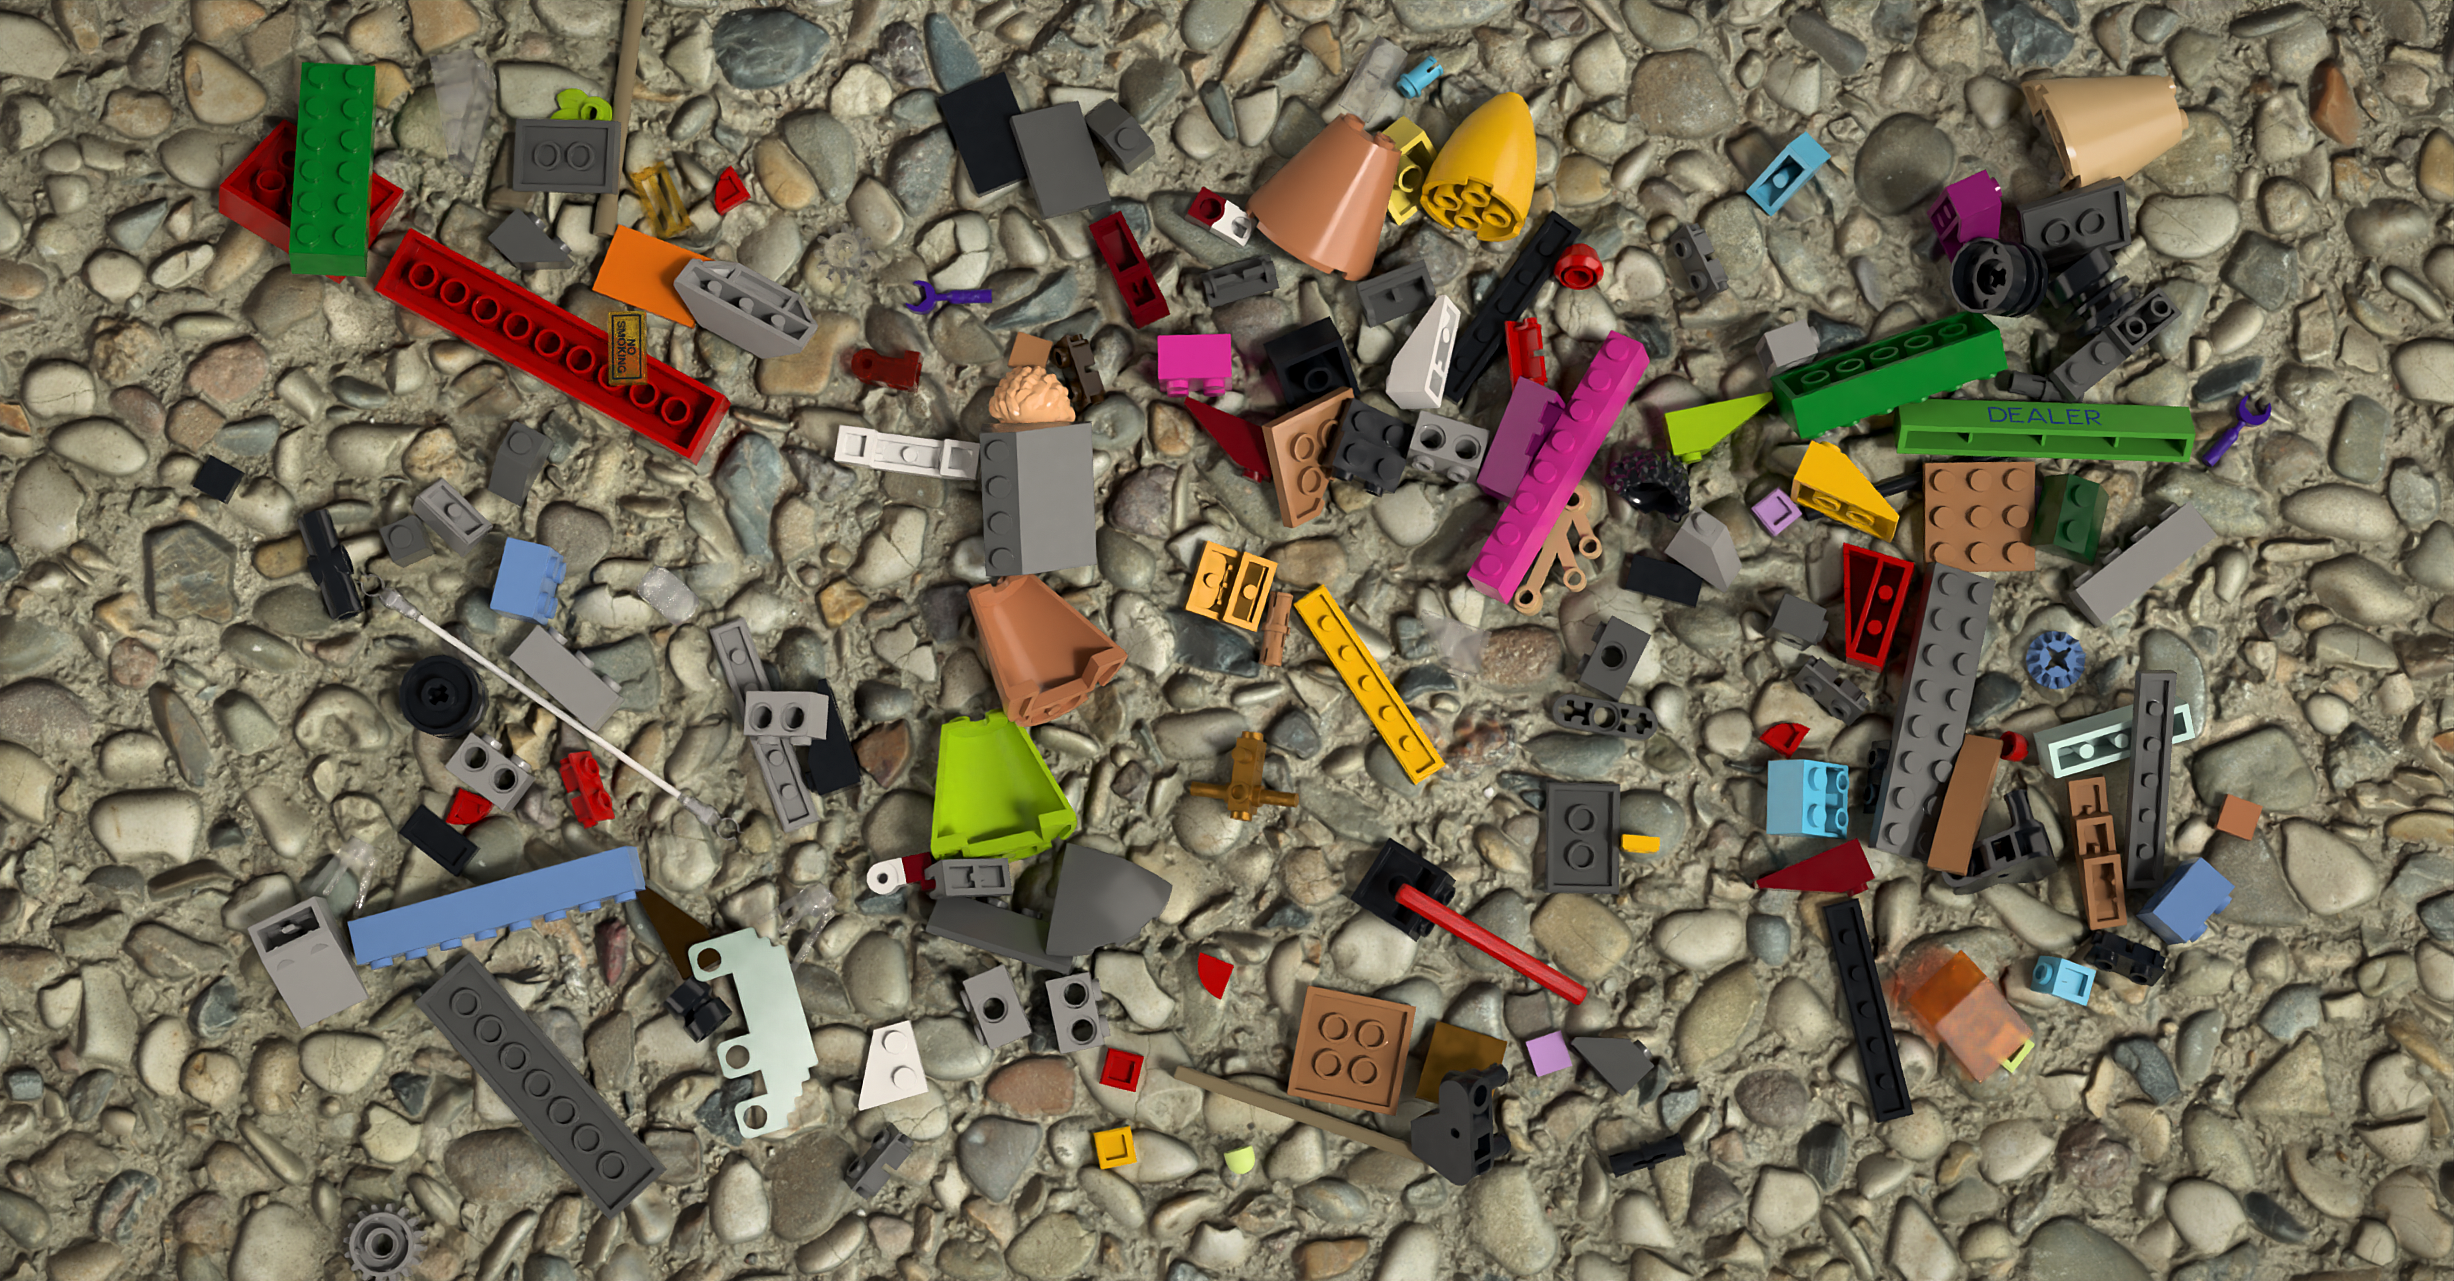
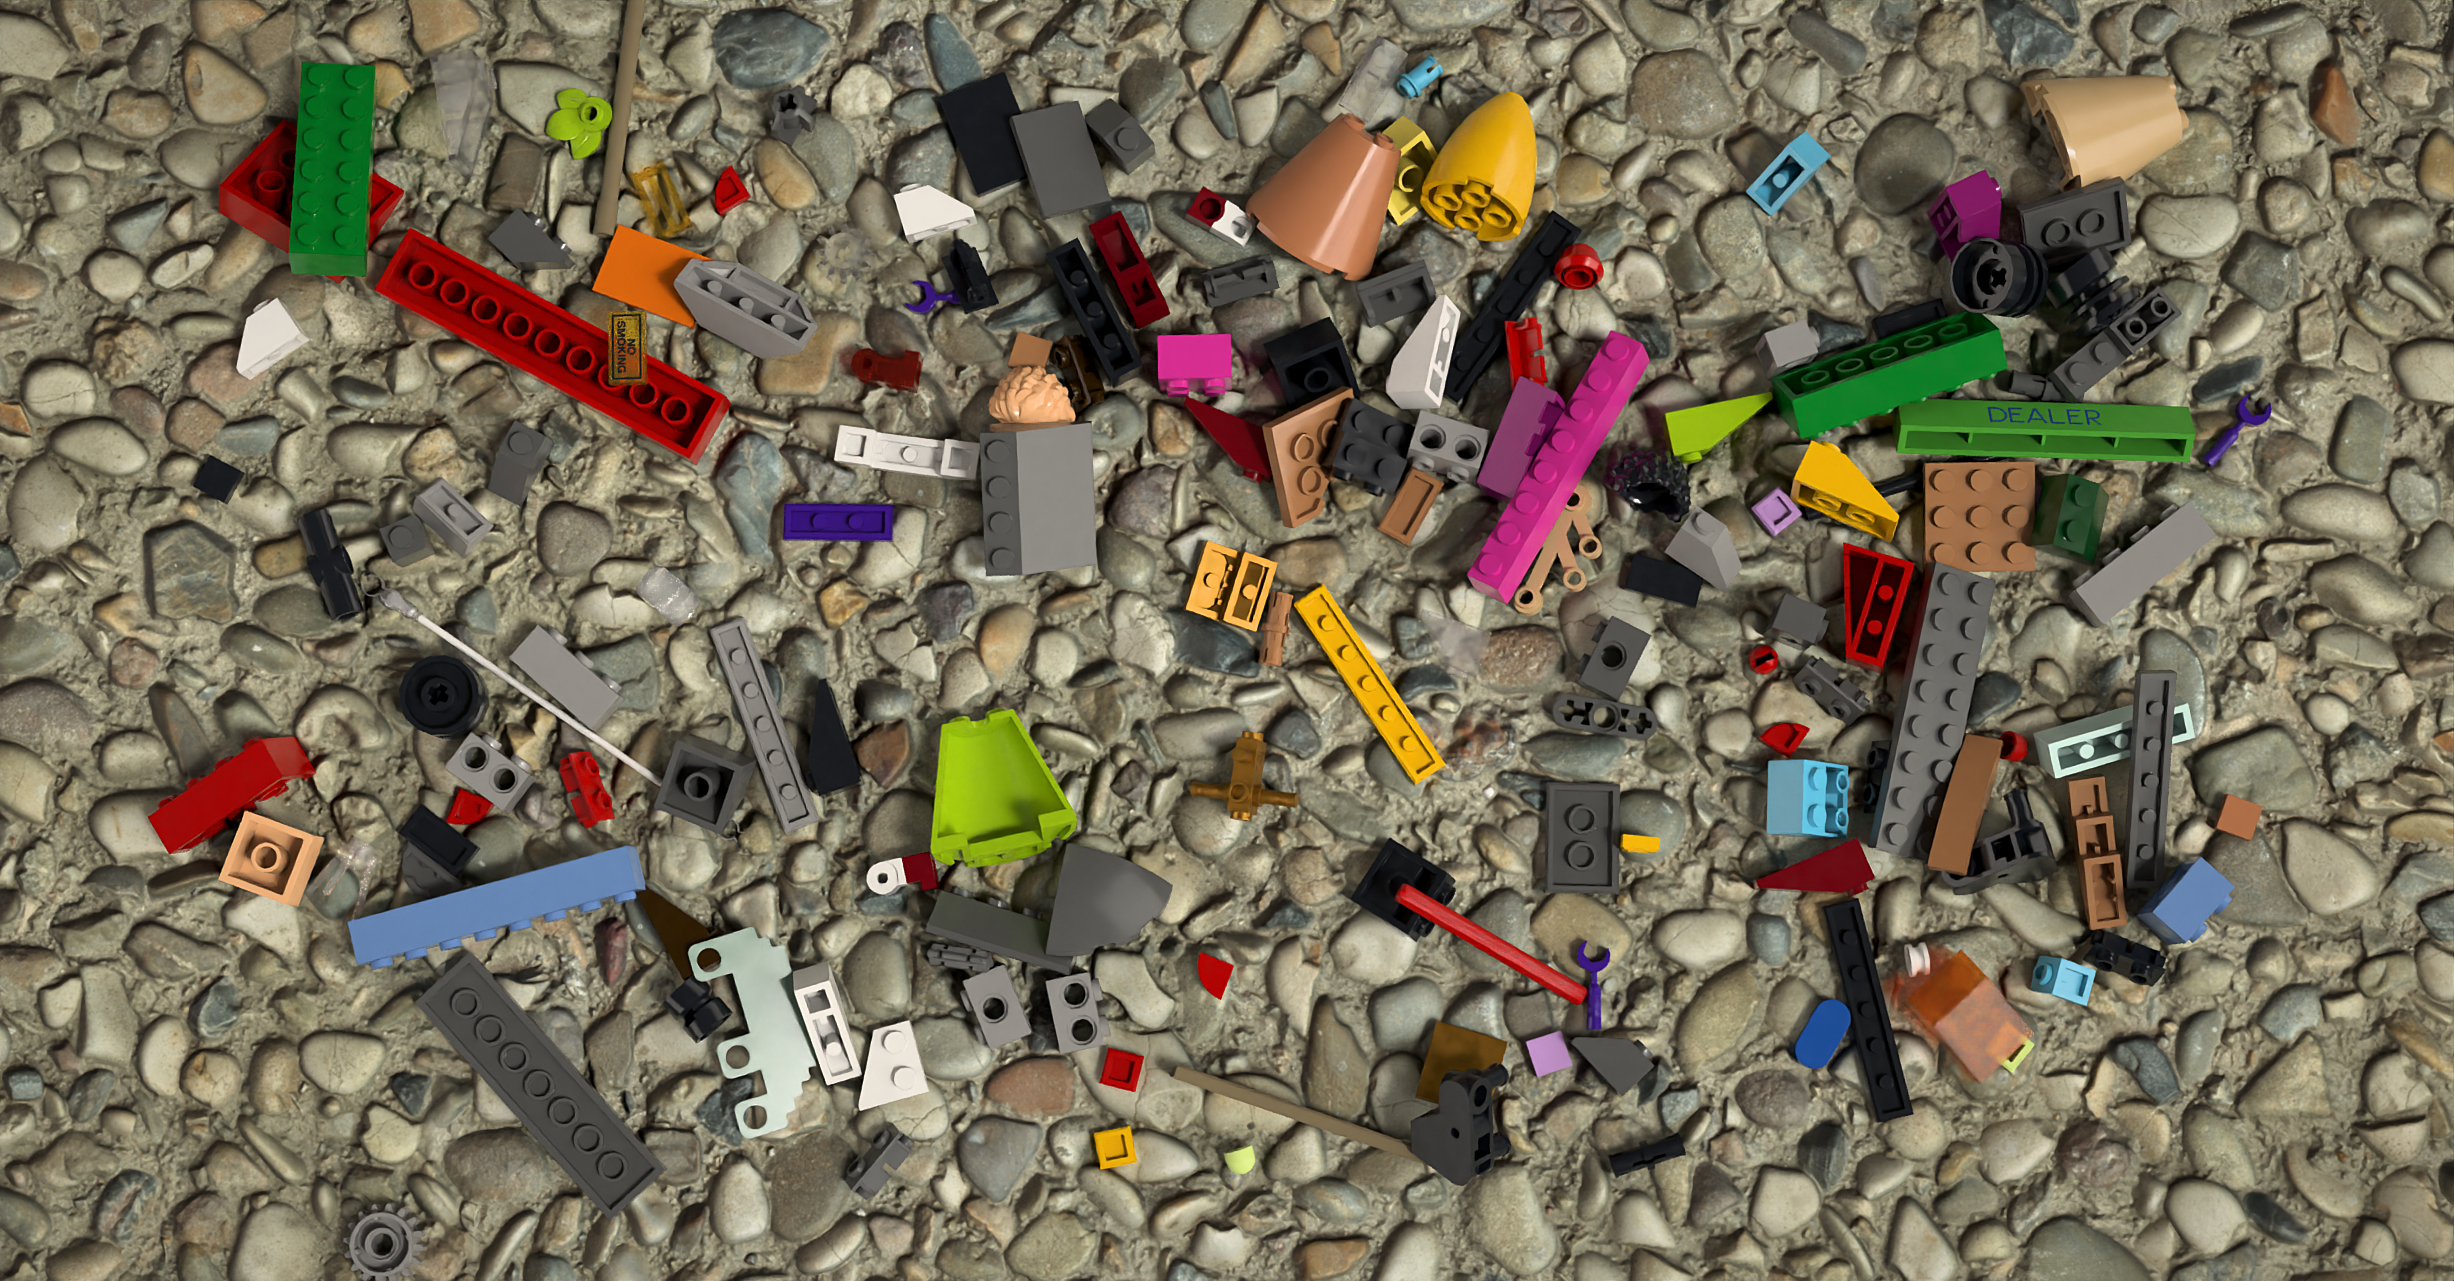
(229, 791): none -> red wedge
(268, 337): none -> white slope
(271, 859): none -> light nougat brick
(309, 961): light grey slope -> none
(426, 875): none -> dark grey tile
(528, 582): medium blue brick -> none
(567, 156): dark grey plate -> none
(704, 783): none -> dark grey slope
(786, 714): light grey brick -> none
(791, 114): none -> dark grey piece
(816, 901): clear plant -> none
(826, 1022): none -> white slope
(838, 522): none -> dark purple tile
(930, 212): none -> white slope
(960, 958): none -> dark grey axle
(969, 277): none -> black hinge
(970, 878): dark grey hinge -> none
(1040, 649): nougat cone -> none
(1095, 313): none -> black brick
(1351, 1050): medium nougat plate -> none
(1410, 506): none -> medium nougat tile
(1593, 990): none -> dark purple piece
(1691, 247): dark grey hinge -> none
(1767, 667): none -> red hinge
(1822, 1034): none -> blue tile
(1908, 318): none -> black tile
(1917, 959): none -> white bush
(2038, 659): medium blue gear -> none

